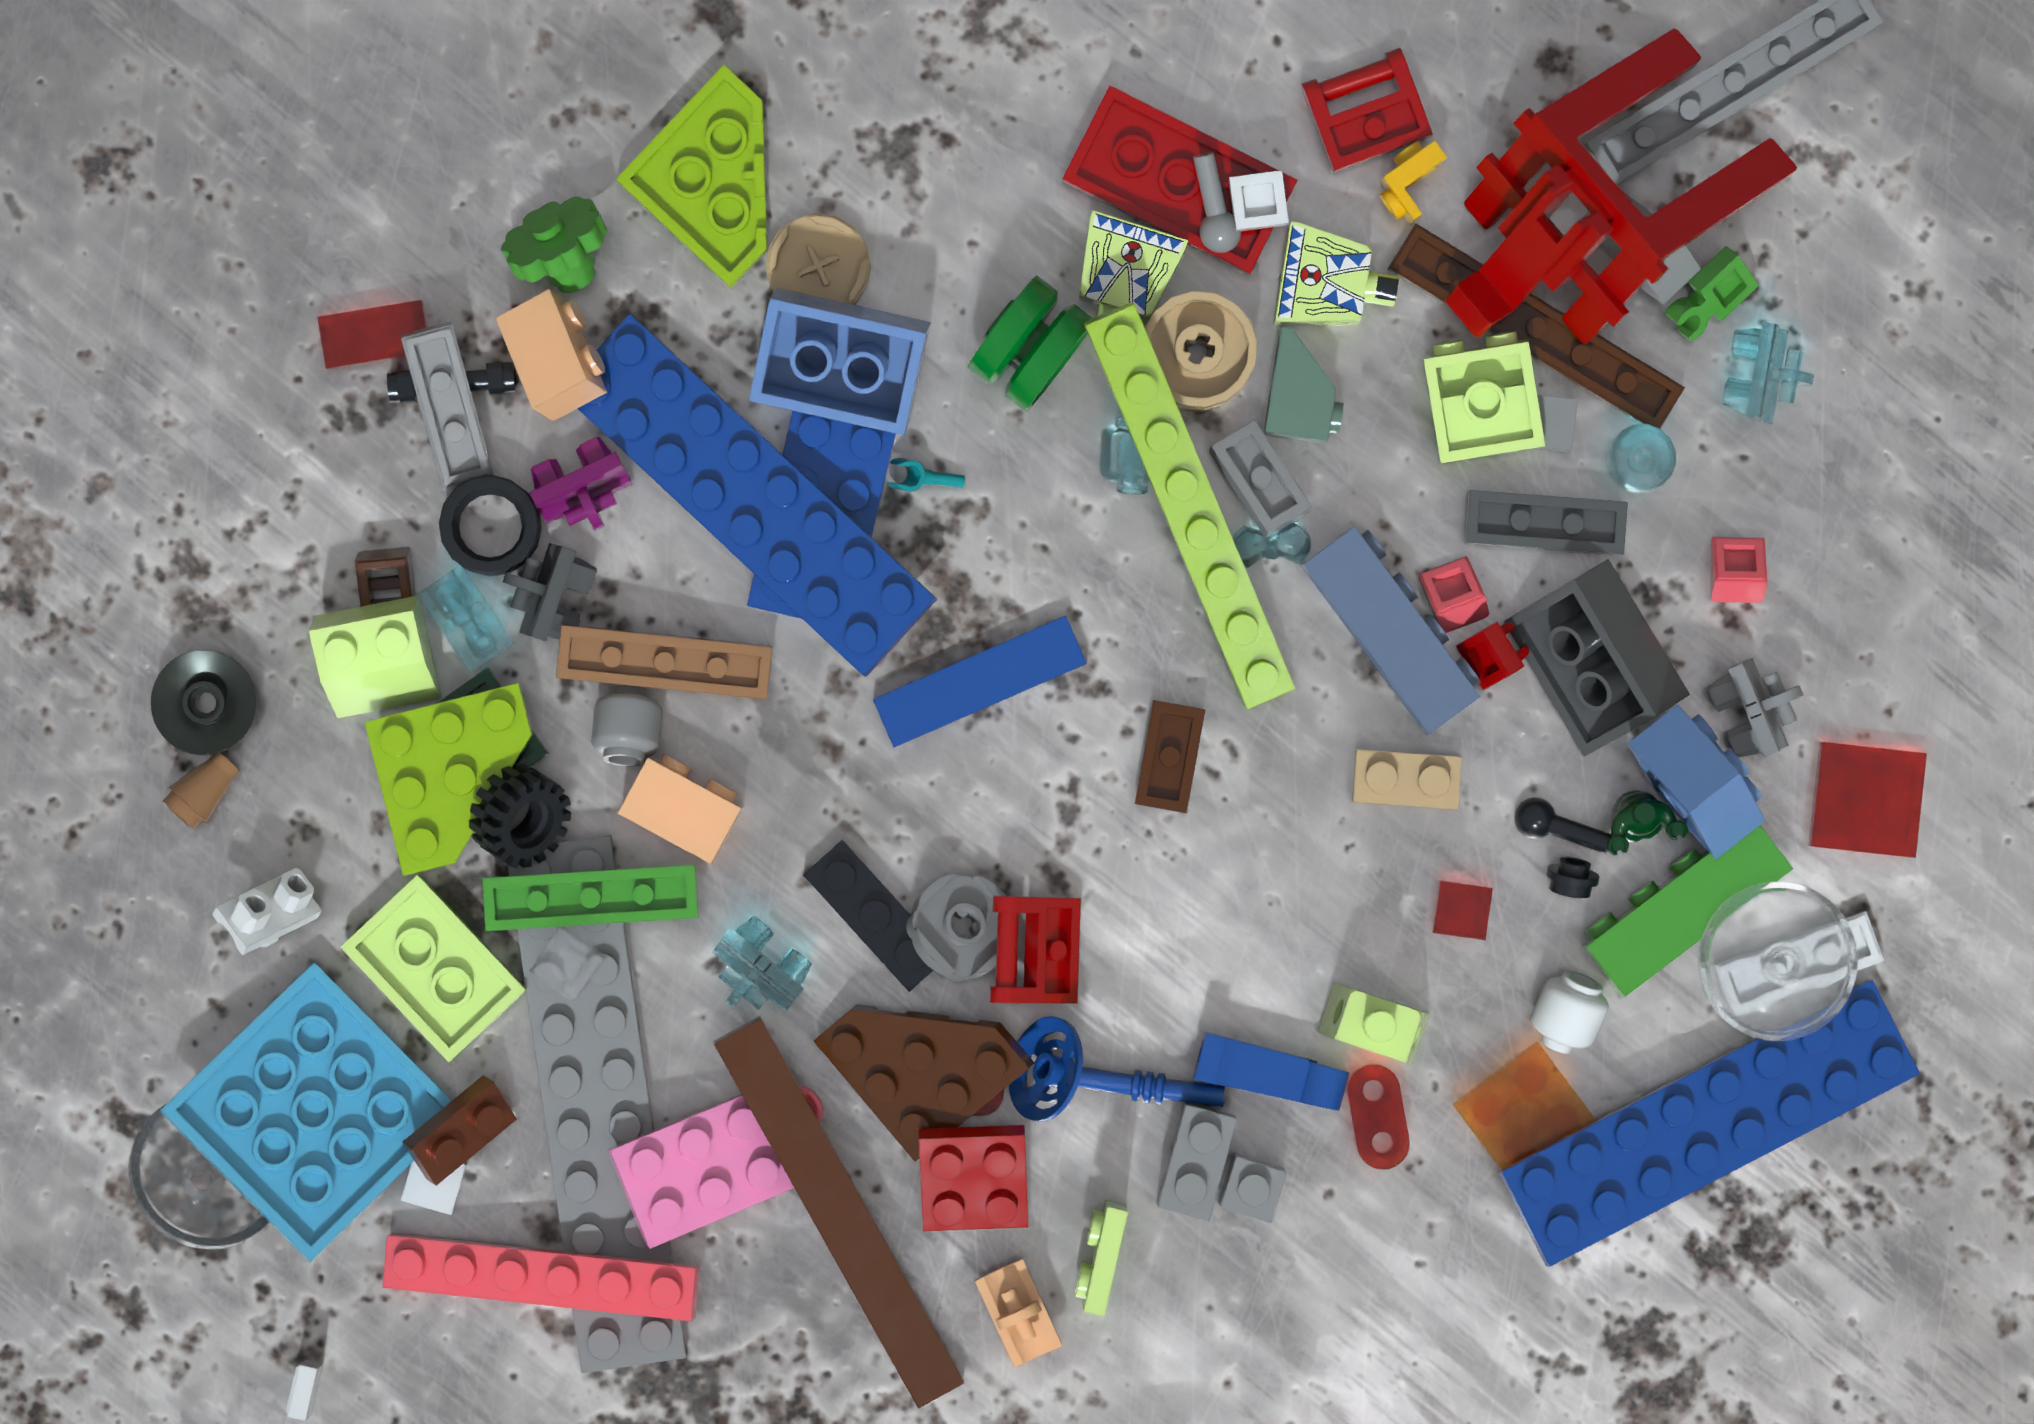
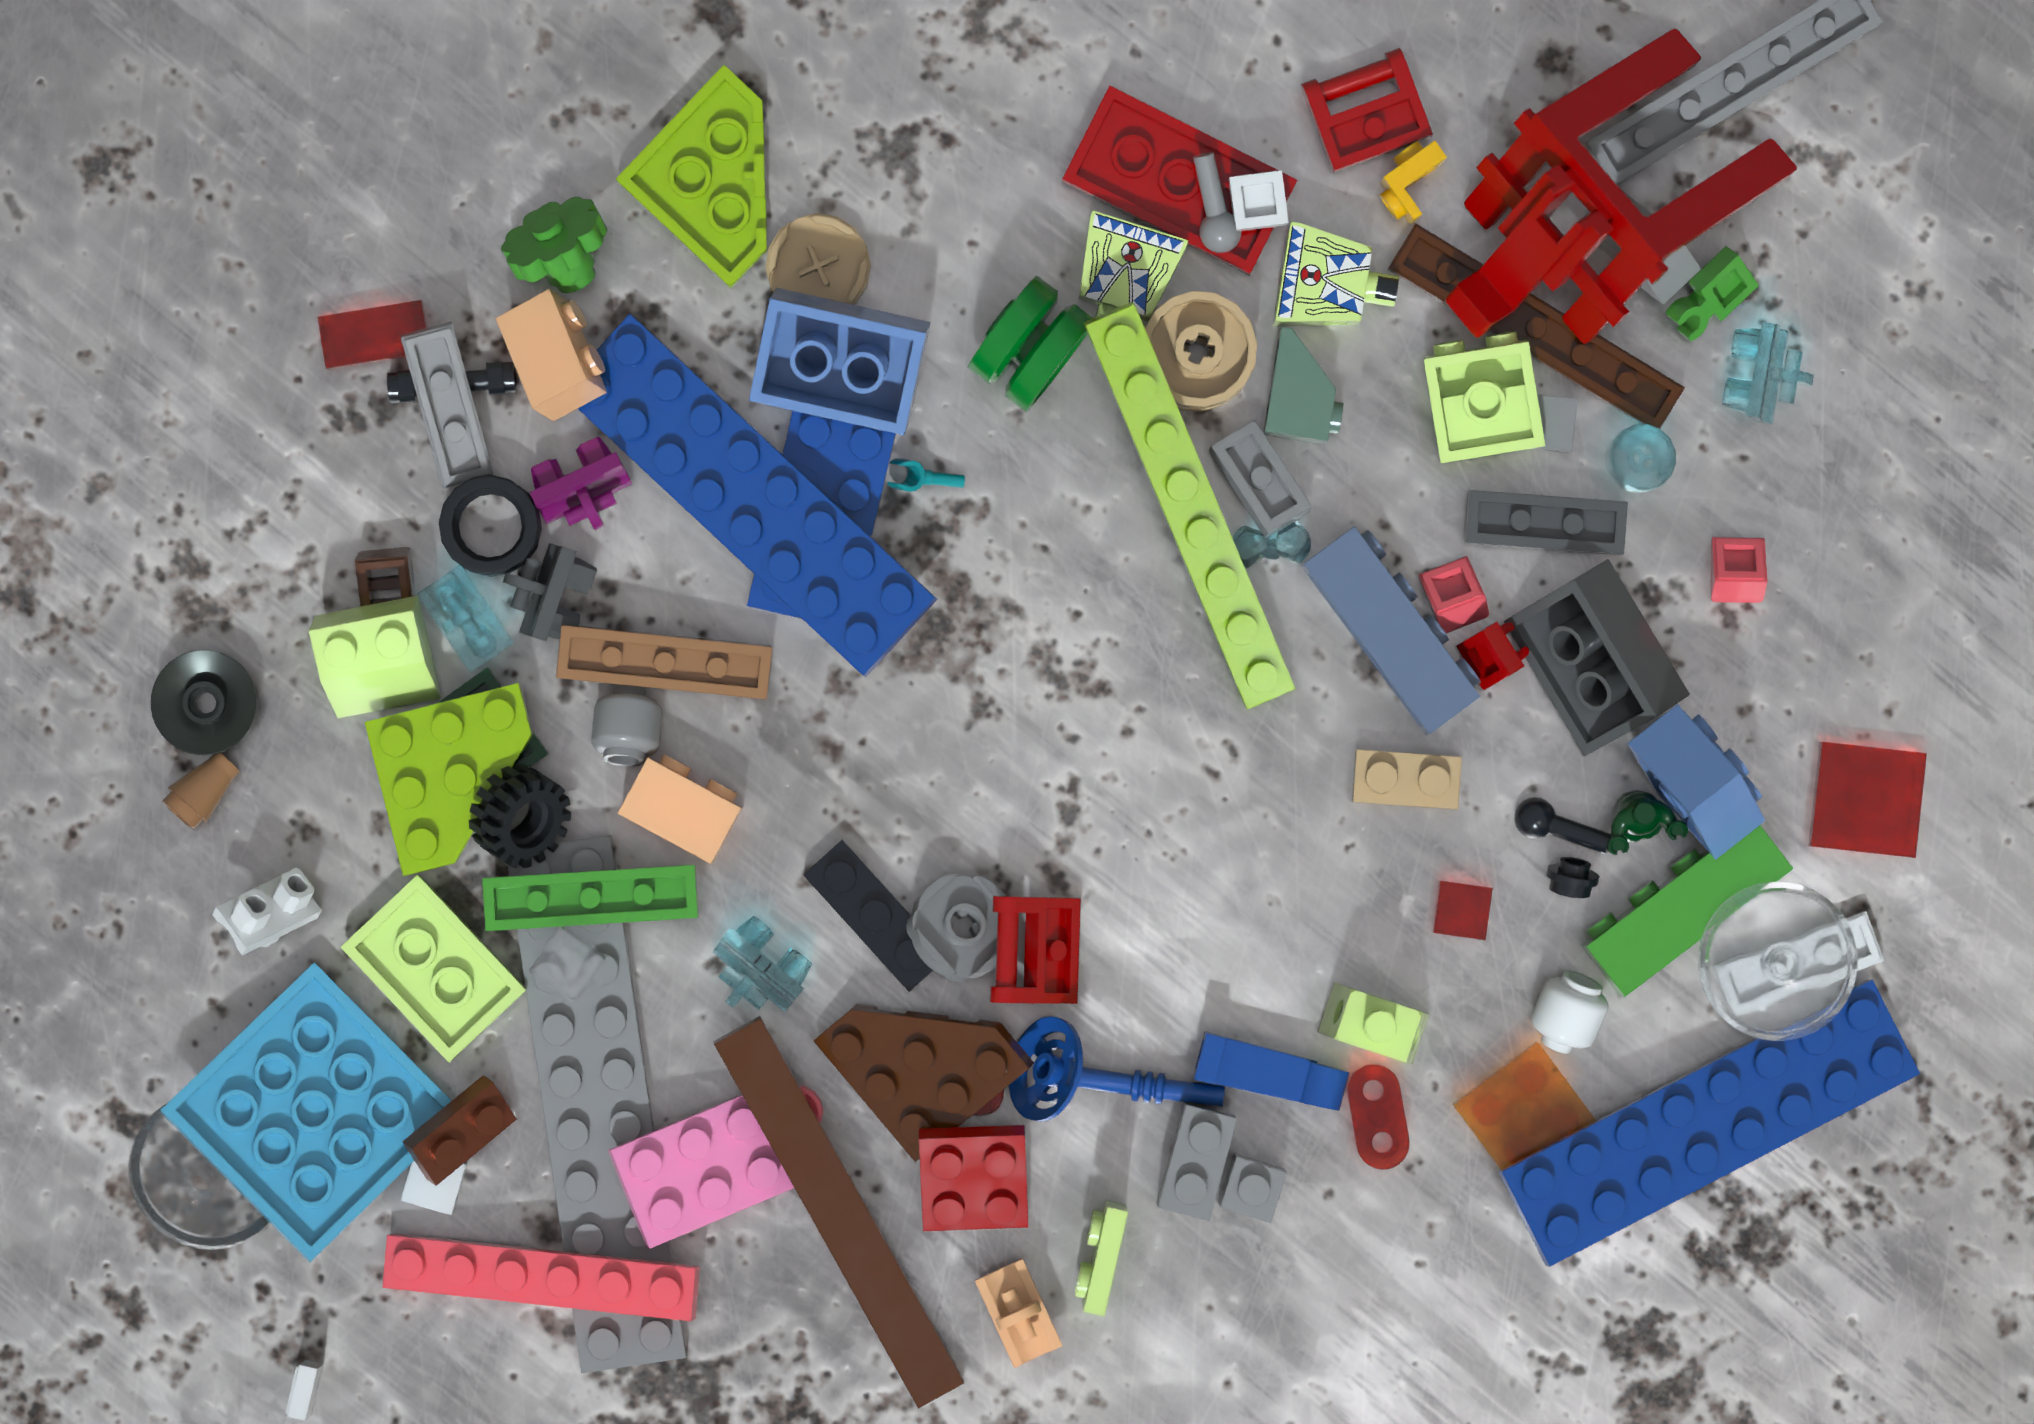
(979, 681): blue tile -> none
(1120, 460): clear light blue head -> none
(1169, 756): reddish brown plate -> none
(1746, 687): light grey hips -> none

